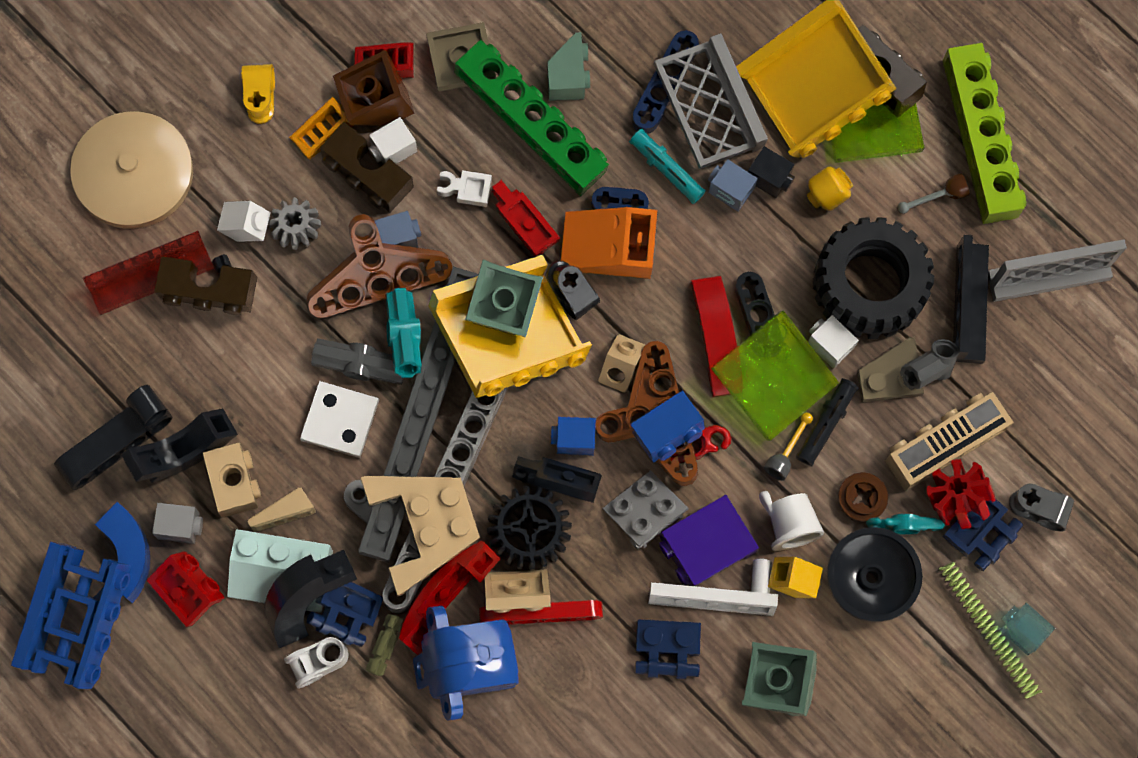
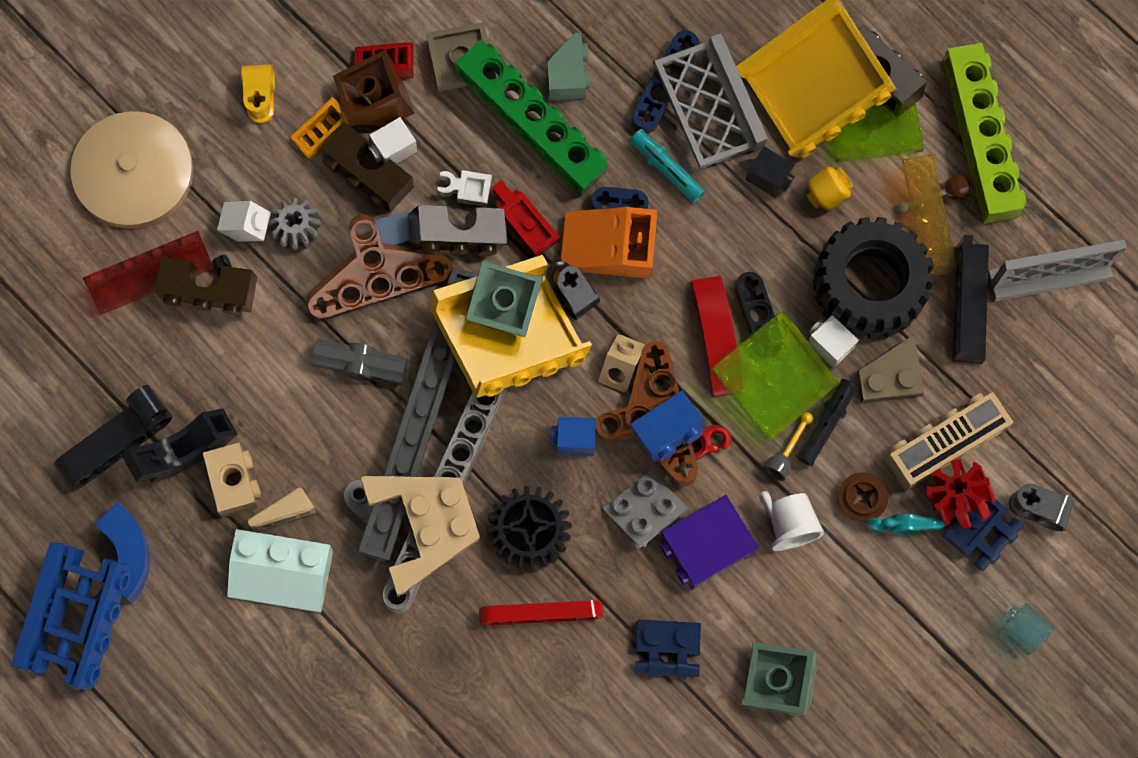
(177, 523): light grey brick -> none
(185, 587): red bracket -> none
(298, 589): black arch -> none
(314, 661): white piece -> none
(339, 419): white tile -> none
(350, 601): dark blue plate -> none
(385, 645): olive axle -> none
(403, 332): teal piece -> none
(433, 232): none -> arch
(444, 587): red slope -> none
(464, 660): blue piece -> none
(517, 590): tan plate -> none
(558, 477): black hinge -> none
(731, 184): sand blue brick -> none
(757, 601): white piece -> none
(795, 577): yellow brick -> none
(885, 556): black dish -> none
(929, 212): none -> clear yellow plate
(931, 366): dark grey piece -> none
(991, 630): yellowish green piece -> none

